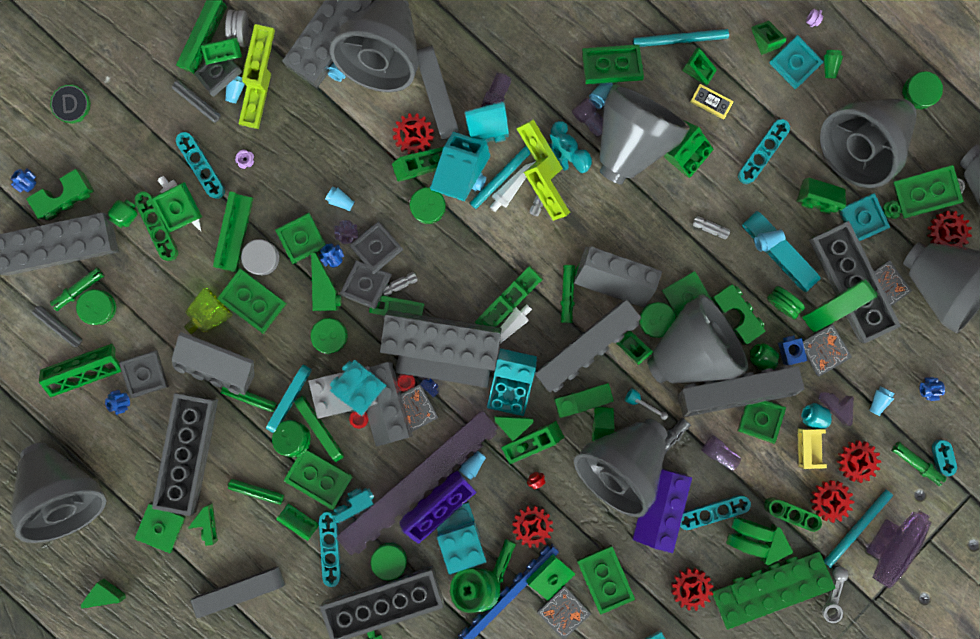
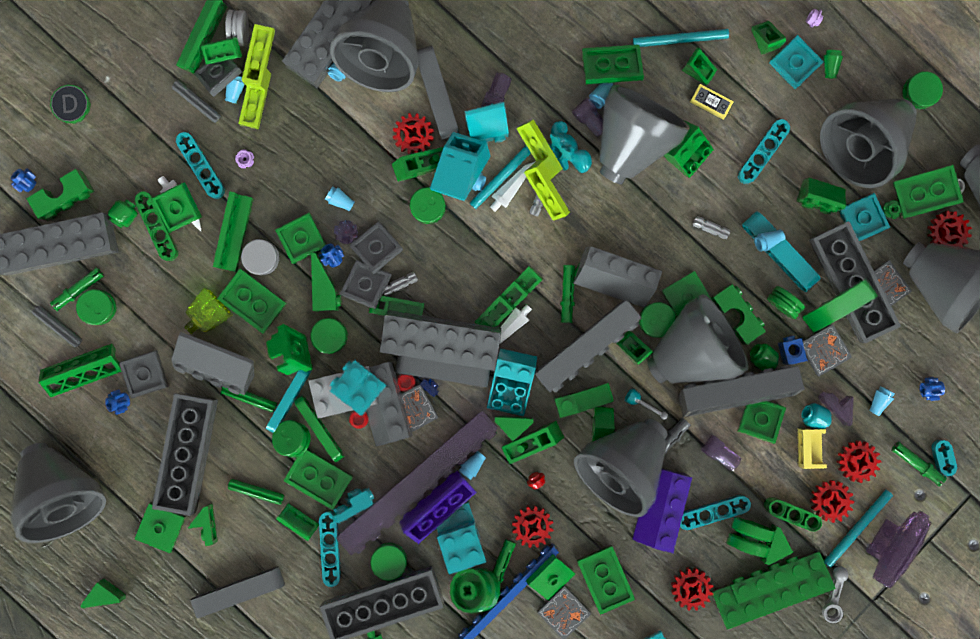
(293, 347): none -> green panel

